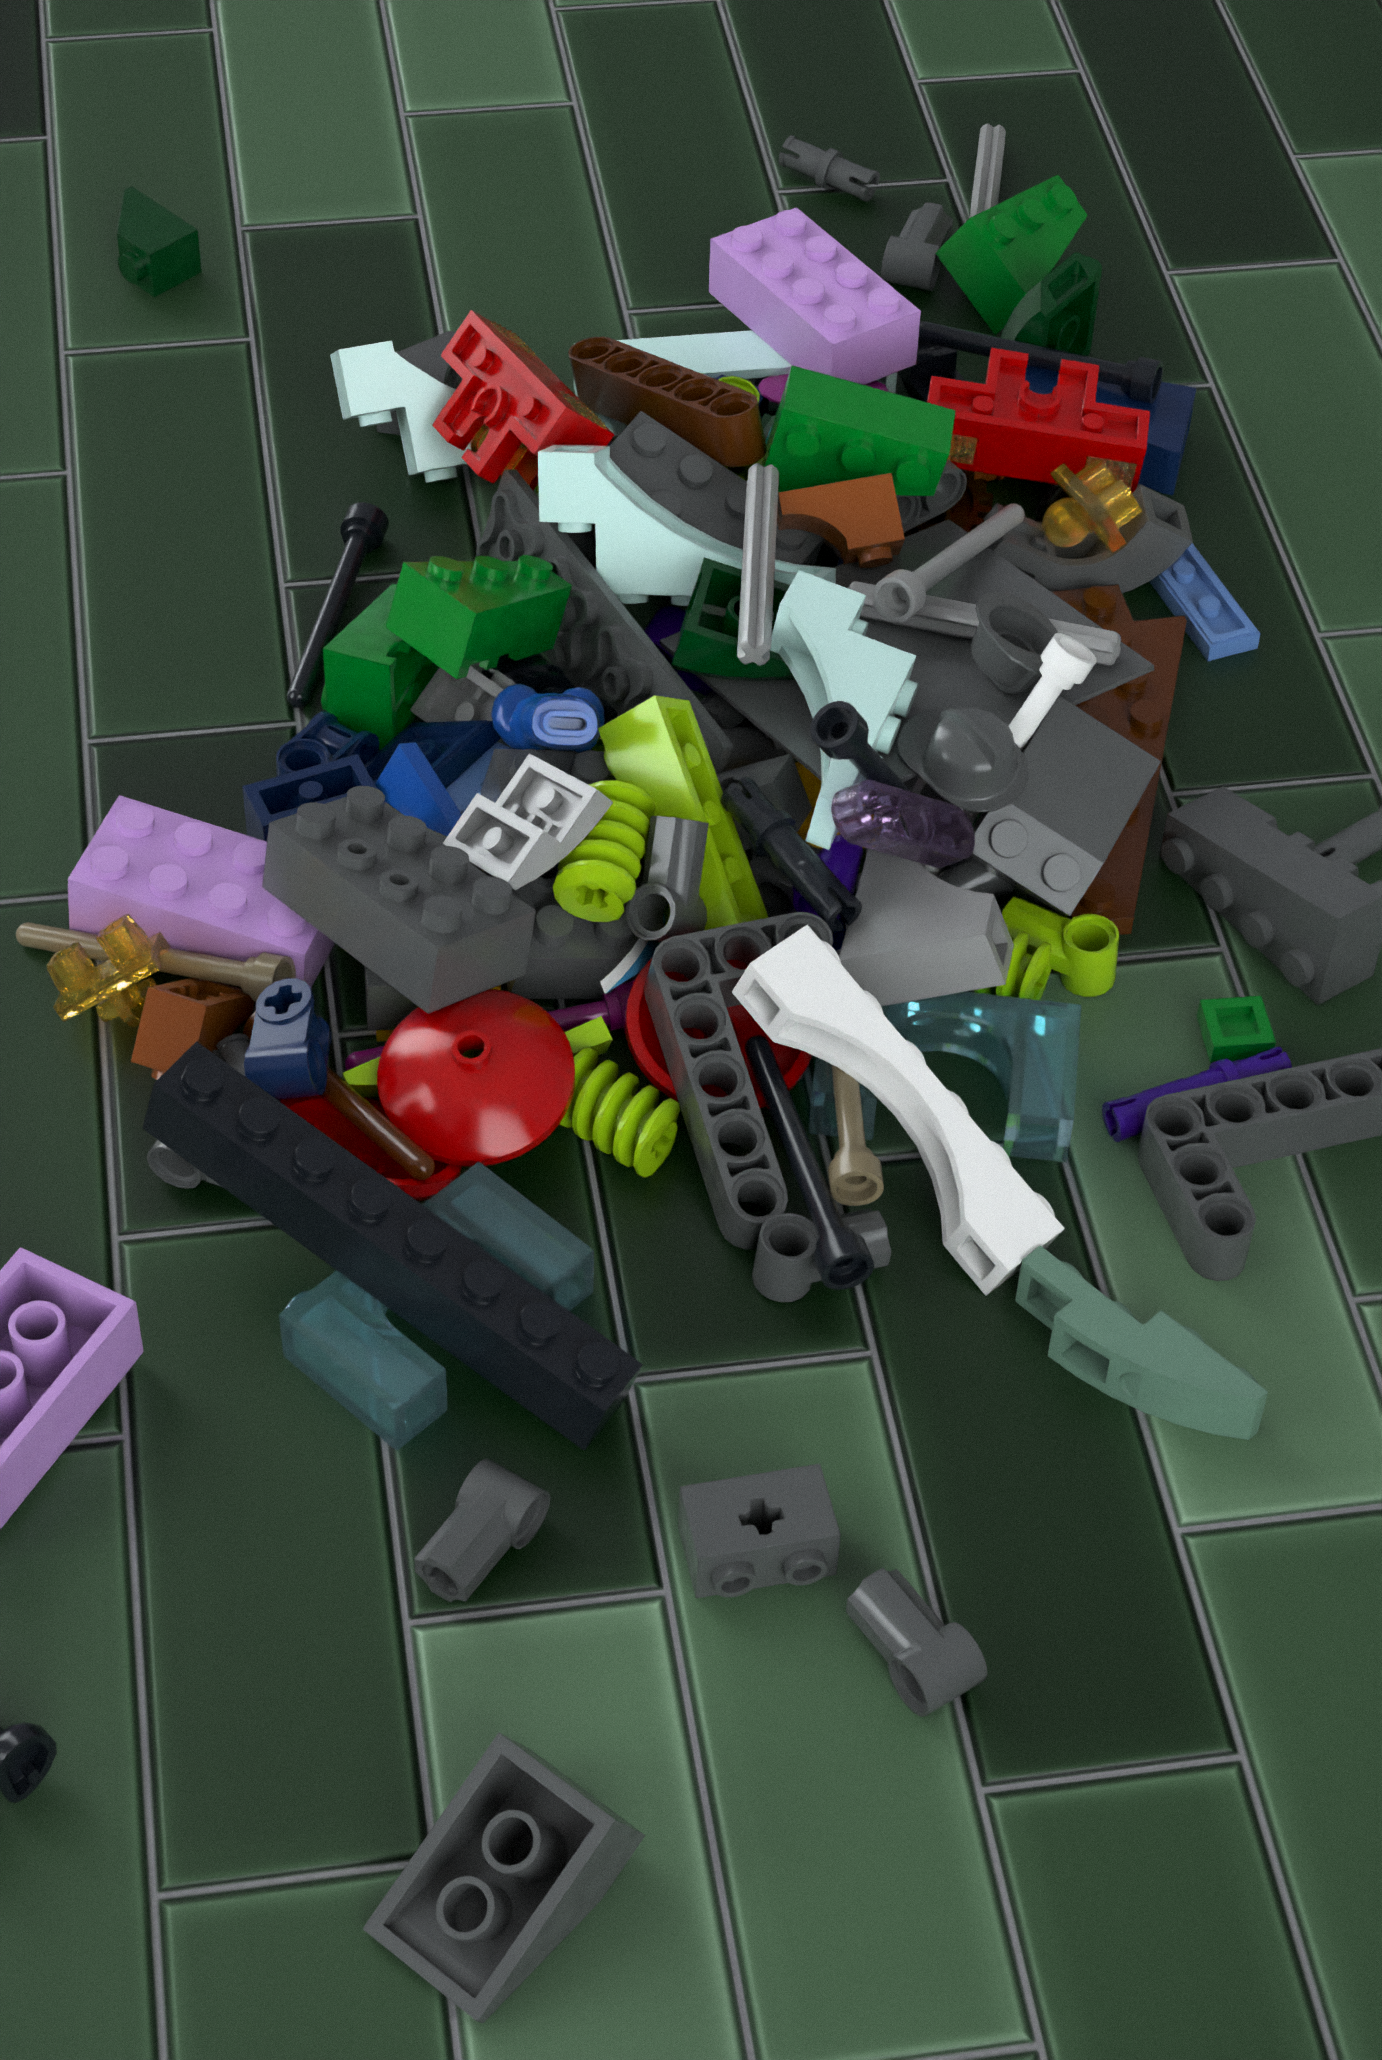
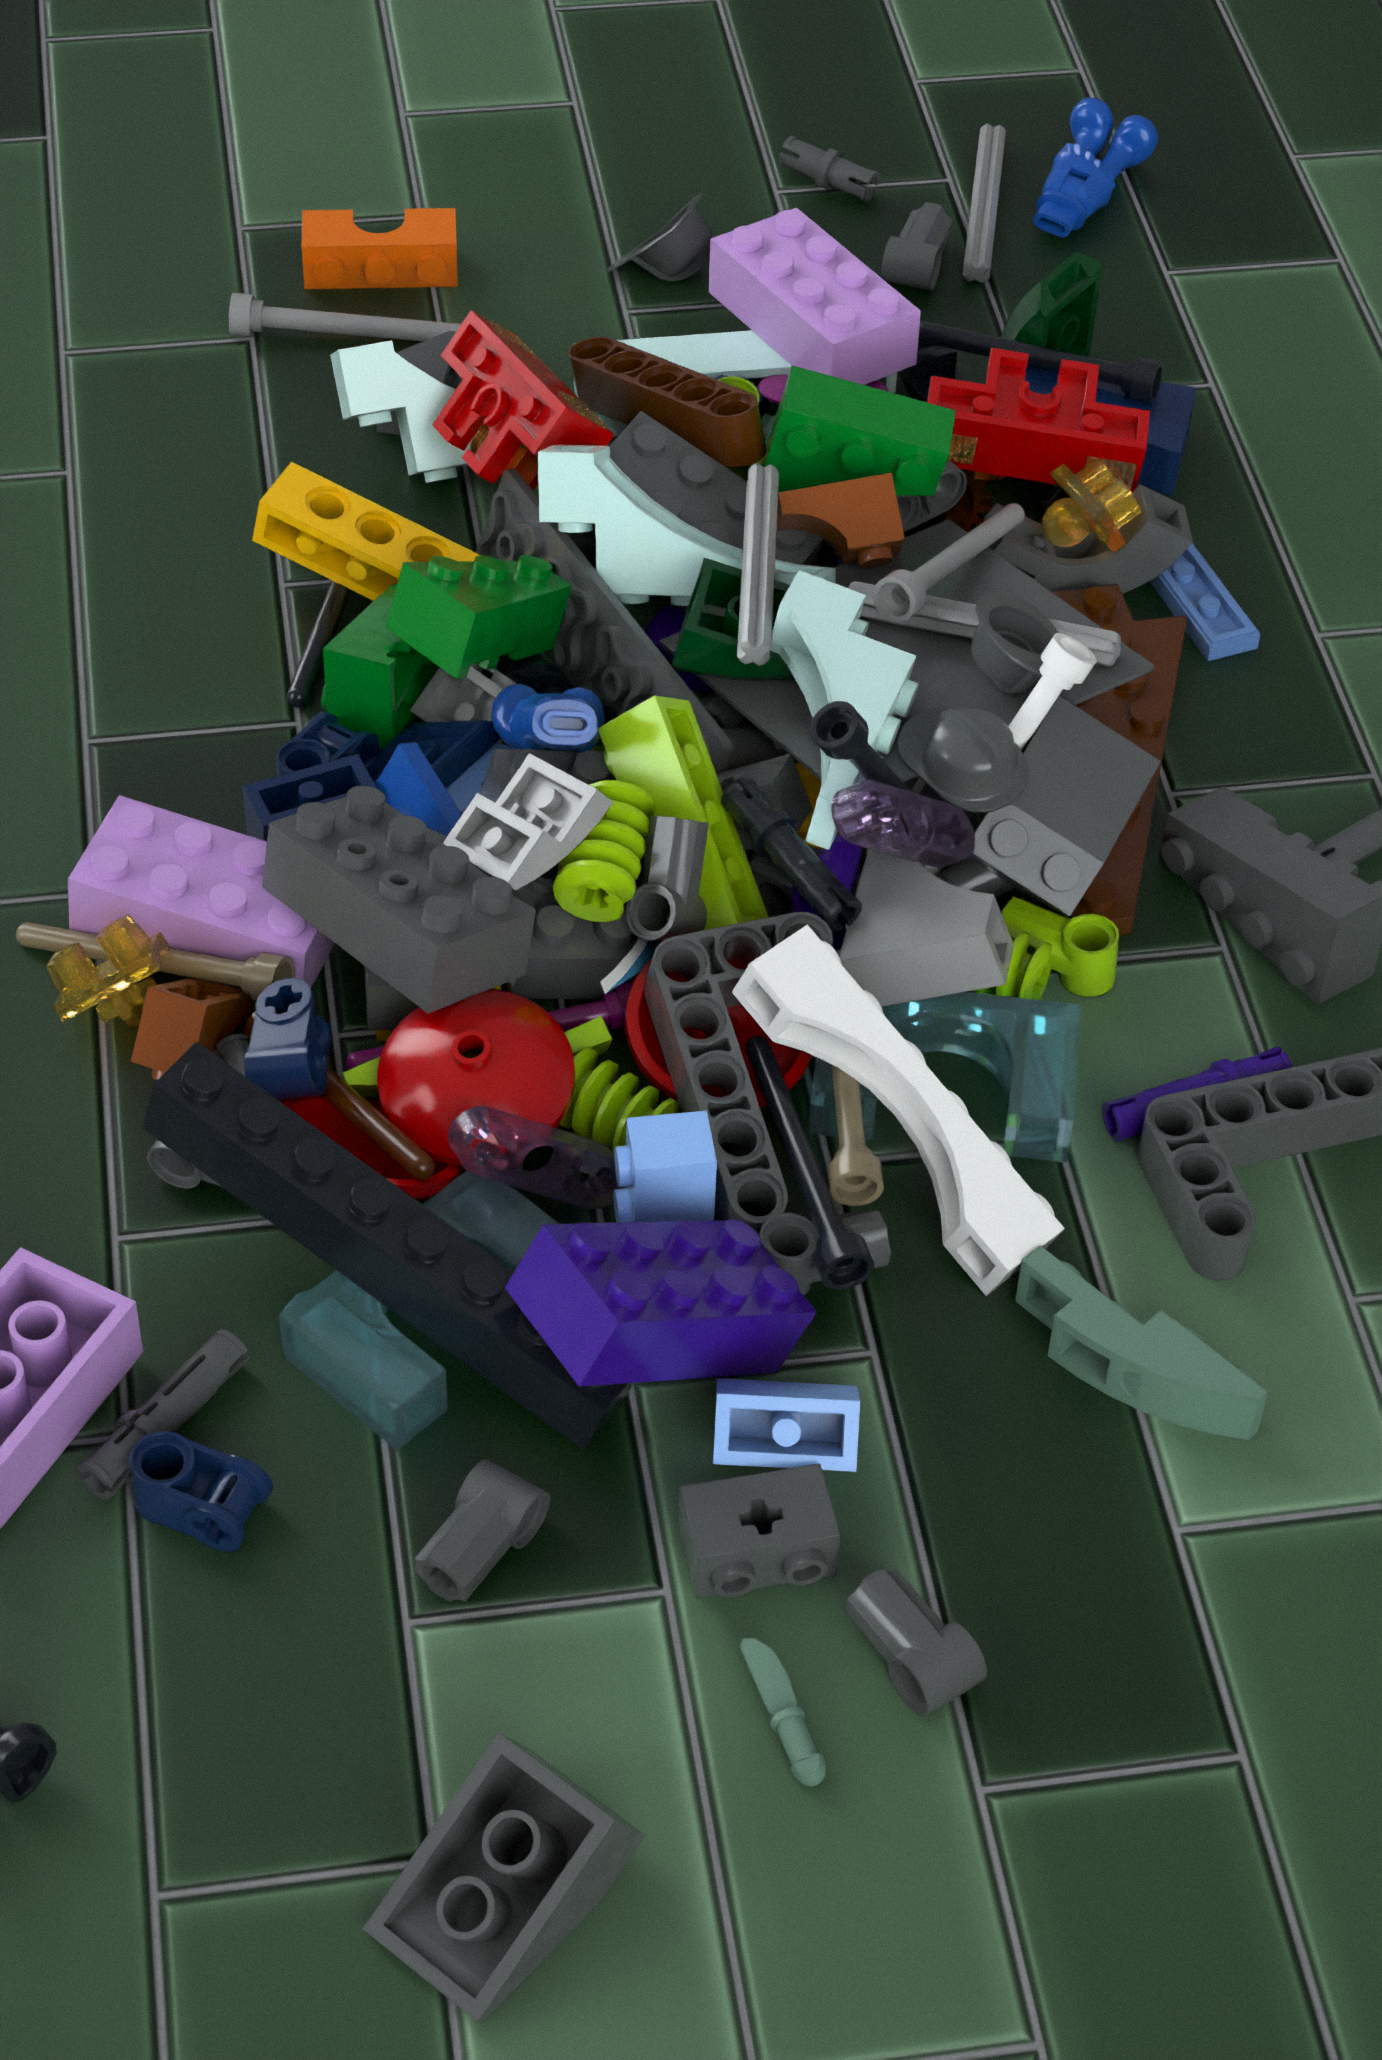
(155, 244): dark green slope -> none
(165, 1410): none -> dark grey pin
(207, 1492): none -> dark blue piece
(252, 315): none -> light grey piece
(343, 533): none -> yellow brick
(412, 256): none -> orange arch
(519, 1138): none -> clear purple beam
(659, 1300): none -> dark purple brick
(666, 1169): none -> light blue brick
(677, 248): none -> dark grey piece
(785, 1714): none -> sand green piece
(786, 1424): none -> light blue brick
(1012, 247): green wedge -> none
(1080, 181): none -> blue piece
(1234, 1027): green plate -> none

